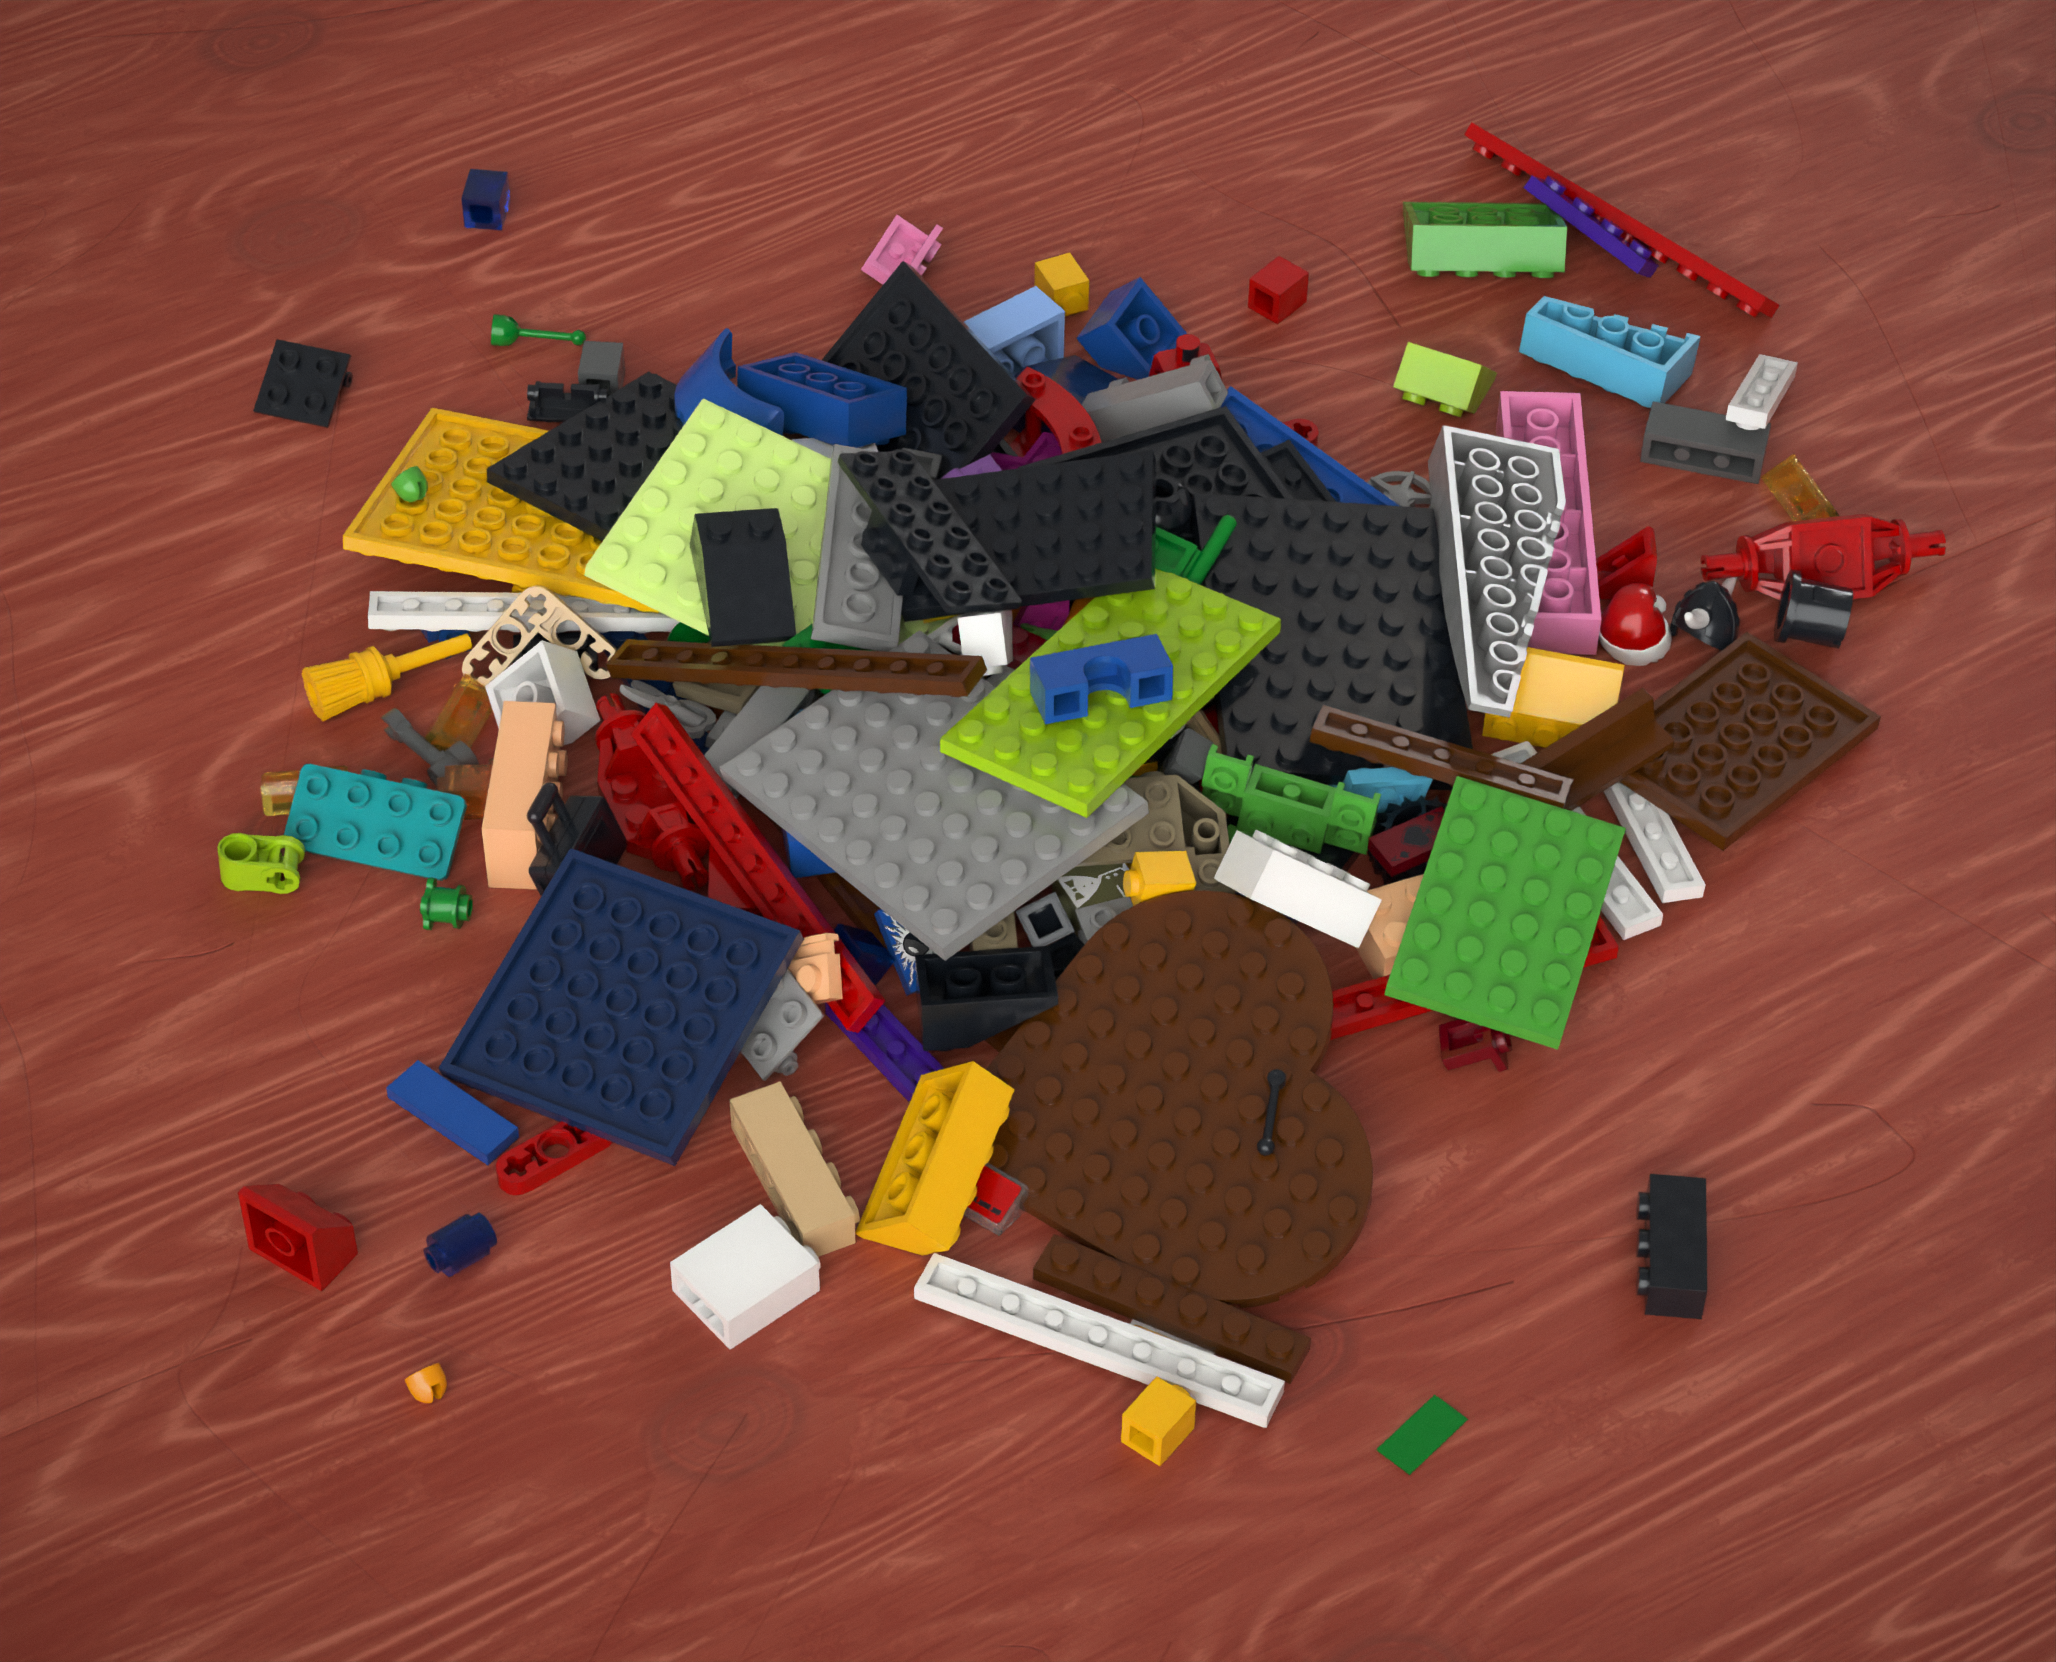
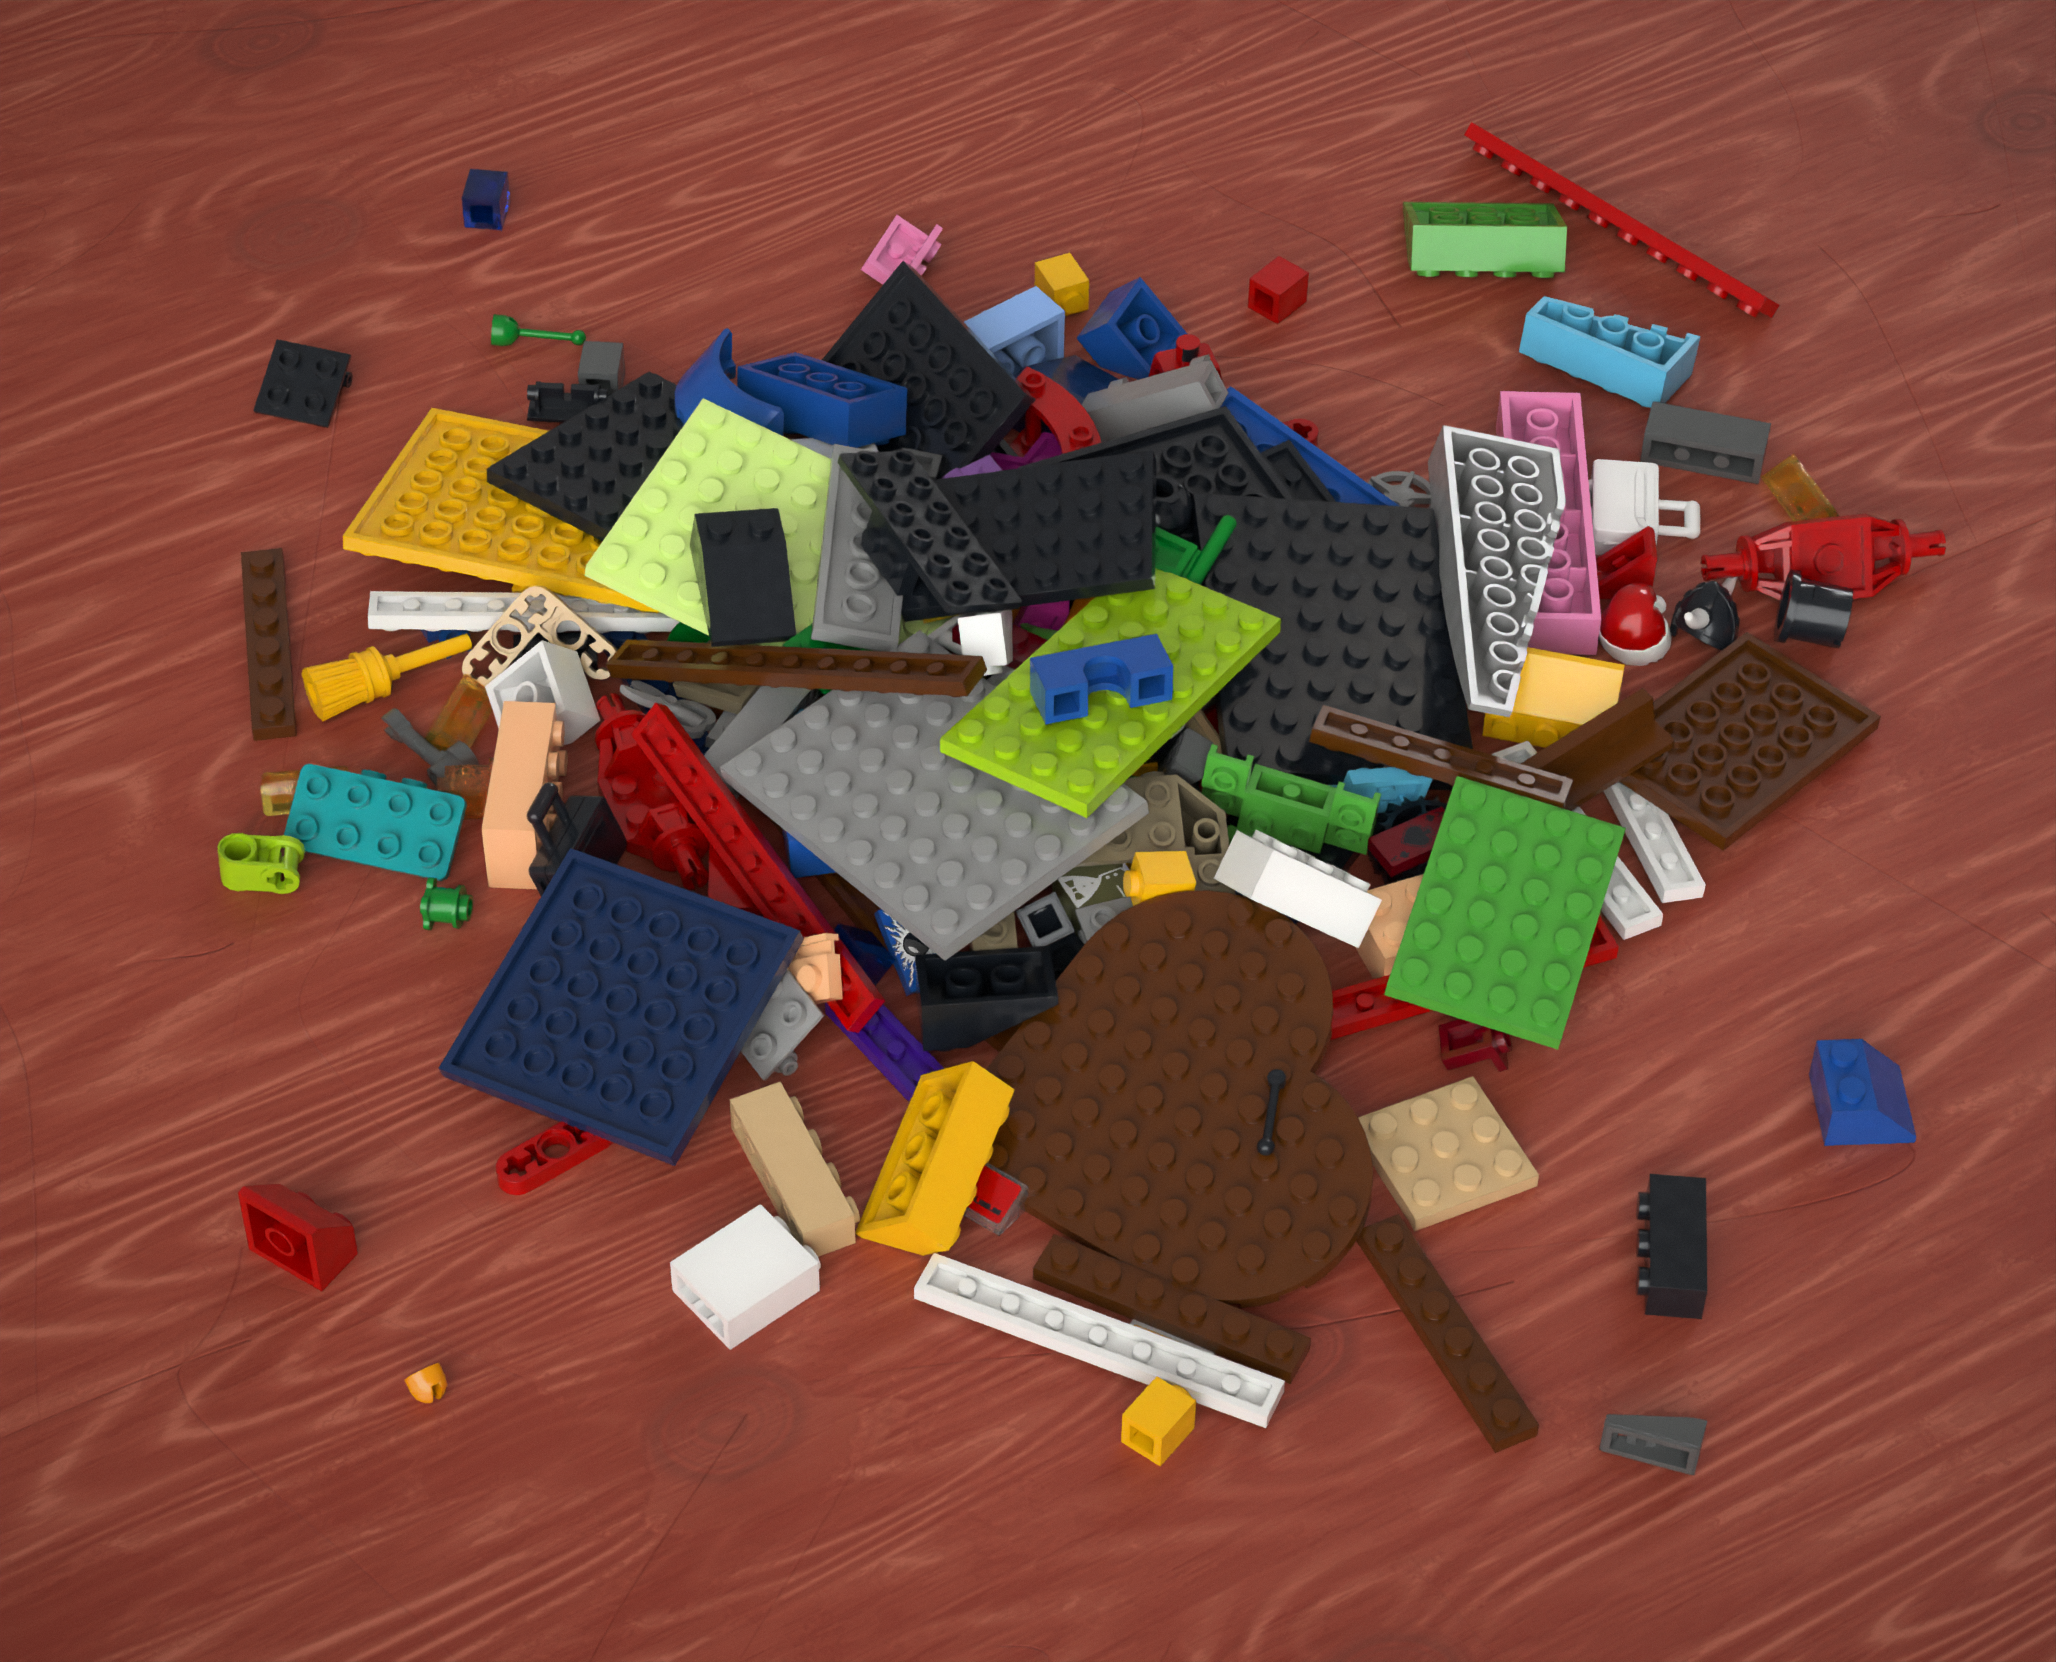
(268, 645): none -> reddish brown plate
(411, 484): bright green hinge -> none
(452, 1112): blue tile -> none
(459, 1244): clear blue brick -> none
(1422, 1434): green sticker -> none
(1443, 379): lime slope -> none
(1446, 1153): none -> tan plate
(1447, 1334): none -> reddish brown plate
(1603, 233): dark purple plate -> none
(1627, 500): none -> white piece
(1655, 1440): none -> dark grey slope
(1761, 392): white plate -> none
(1859, 1095): none -> blue slope

